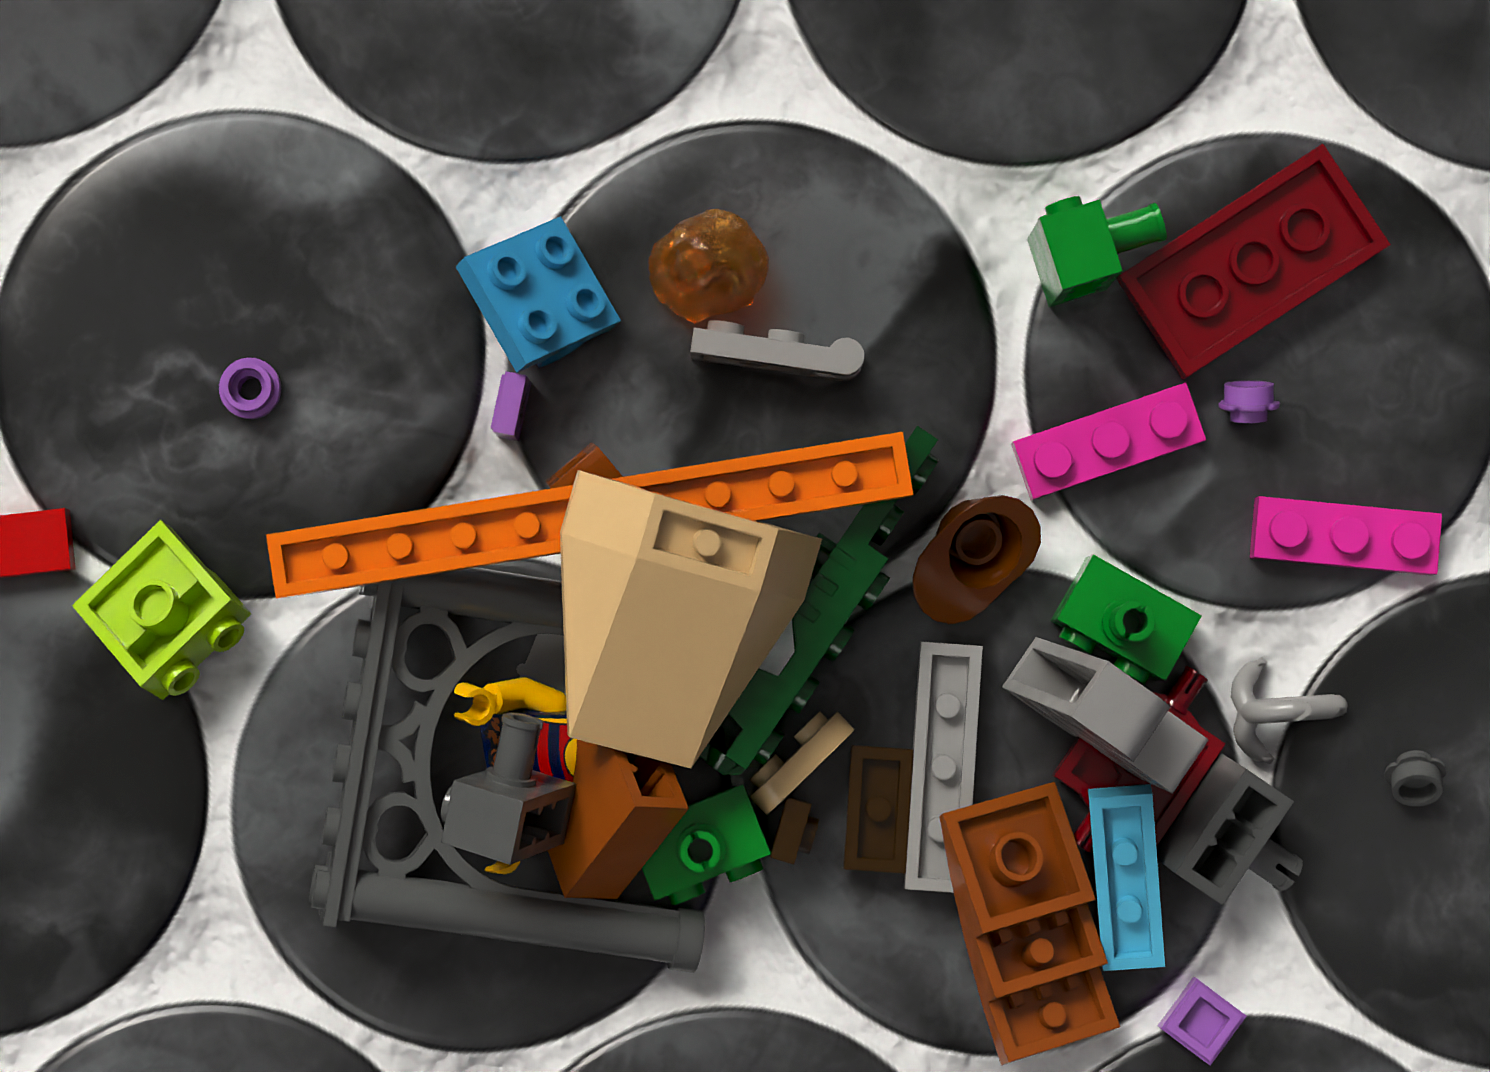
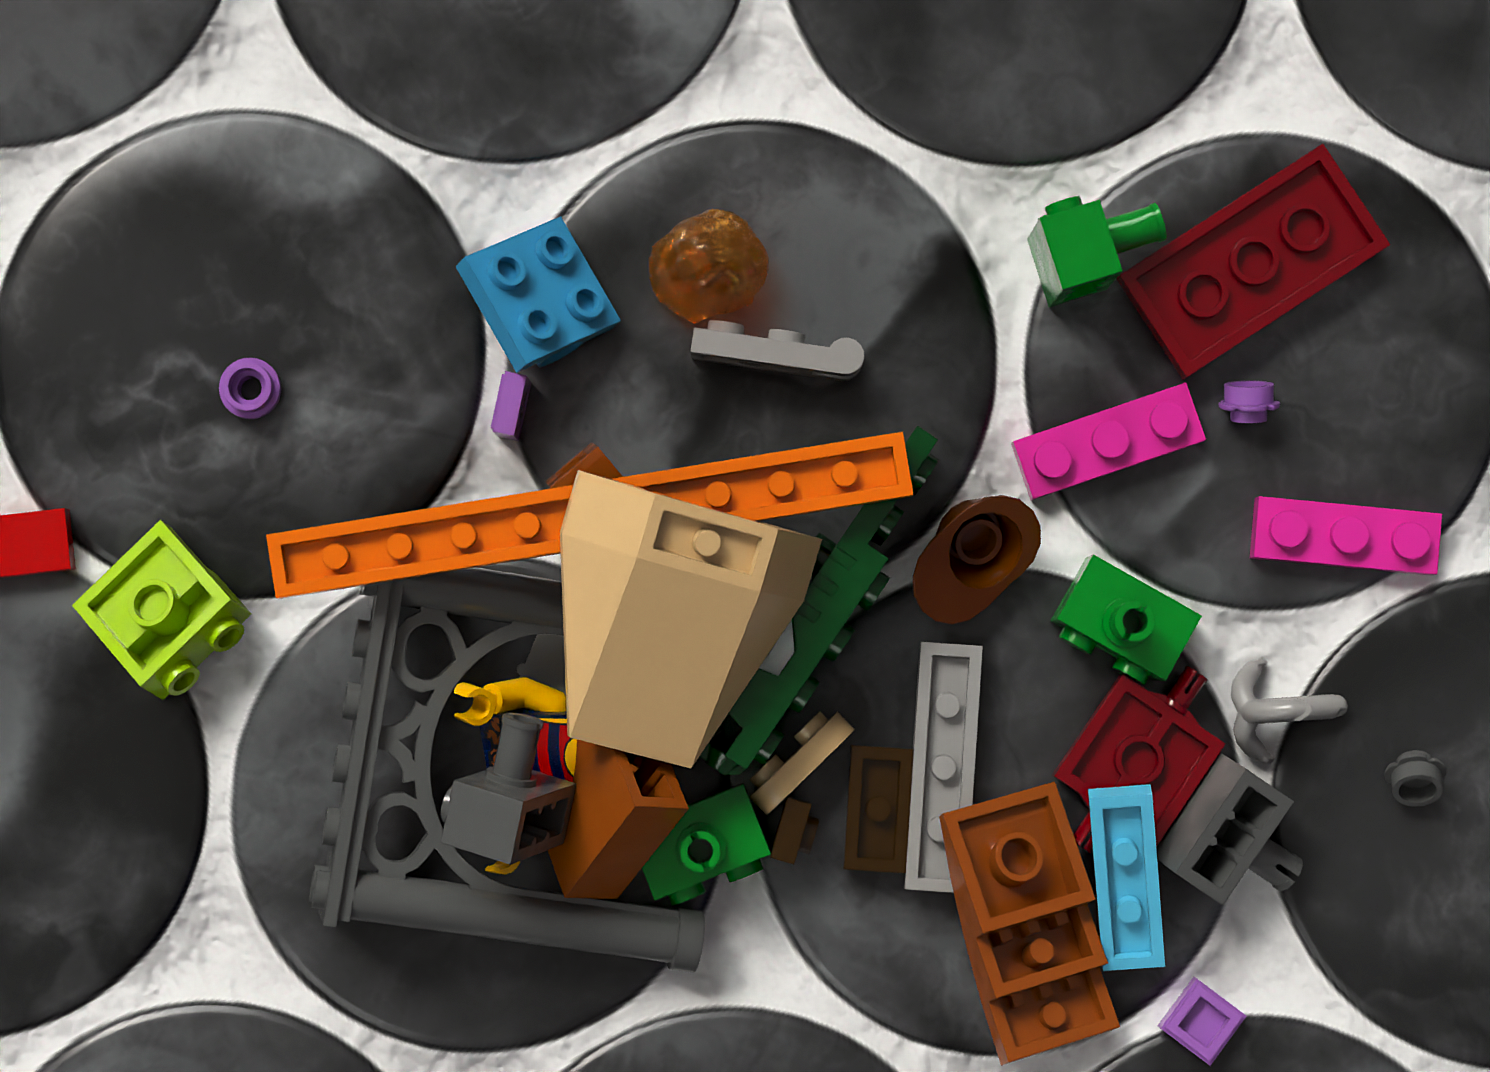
(1106, 711): light grey brick -> none

